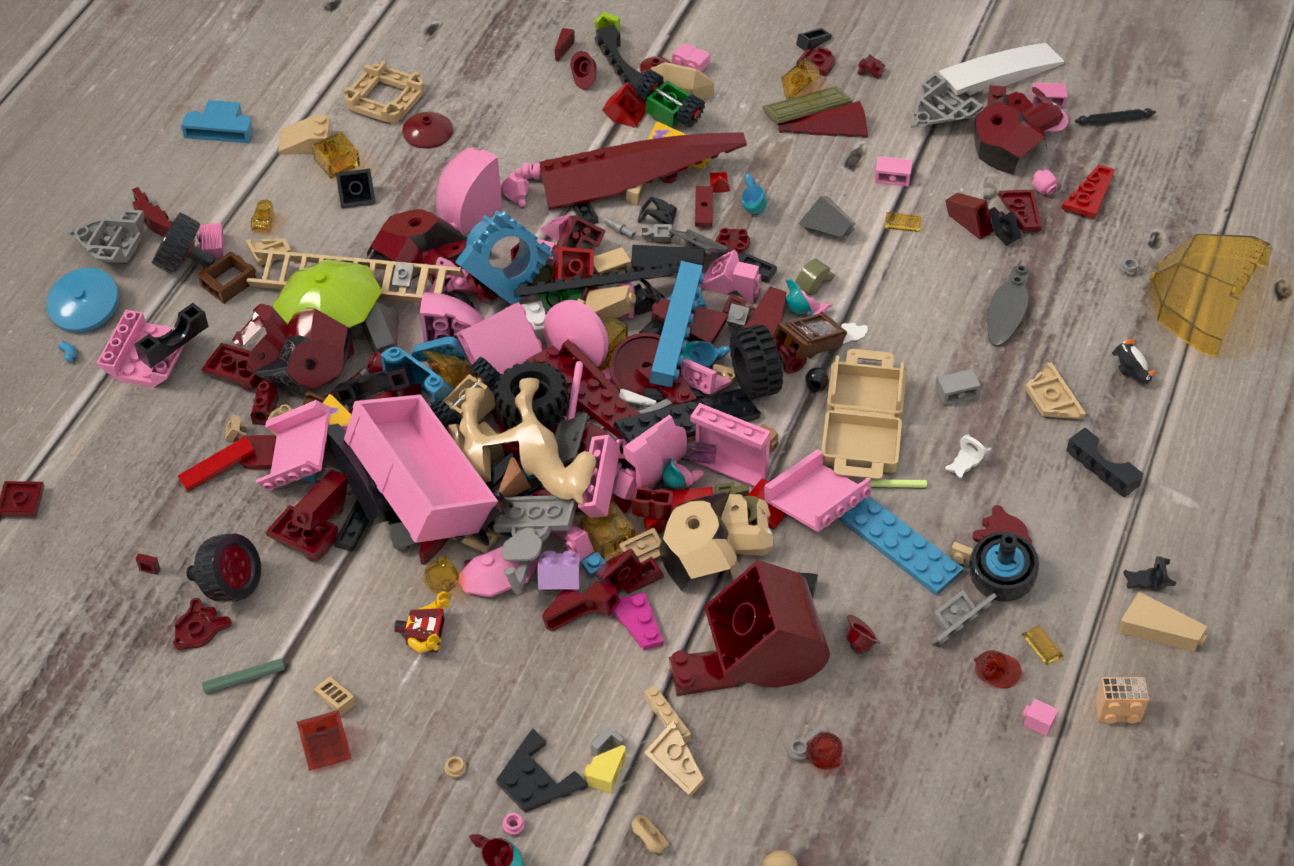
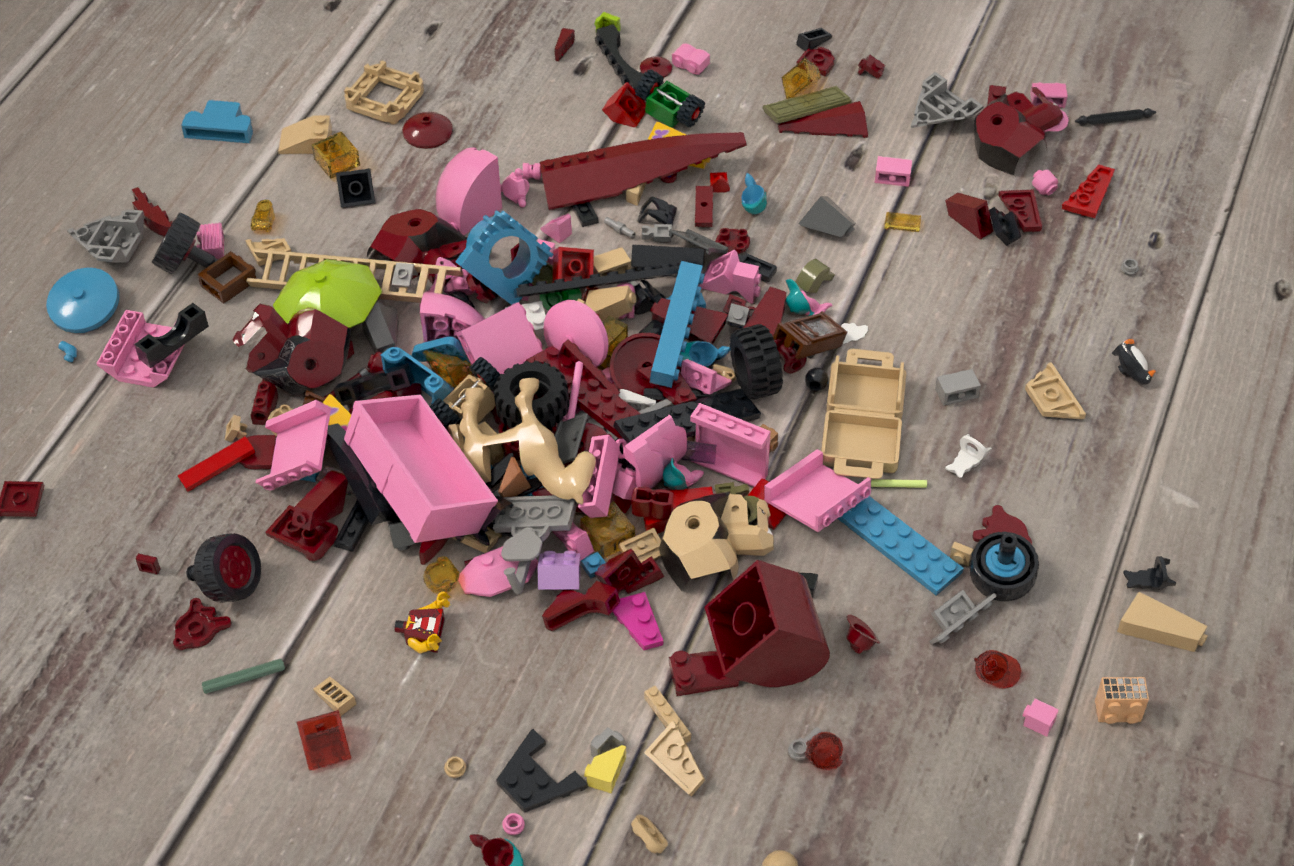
(230, 364): dark red slope -> none
(580, 231): dark red brick -> none
(583, 69): dark red piece -> none
(687, 79): tan wedge -> none
(1000, 68): white slope -> none
(1008, 306): dark grey plant -> none
(1042, 645): clear yellow tile -> none
(1120, 476): black arch -> none
(1202, 285): clear yellow windscreen -> none

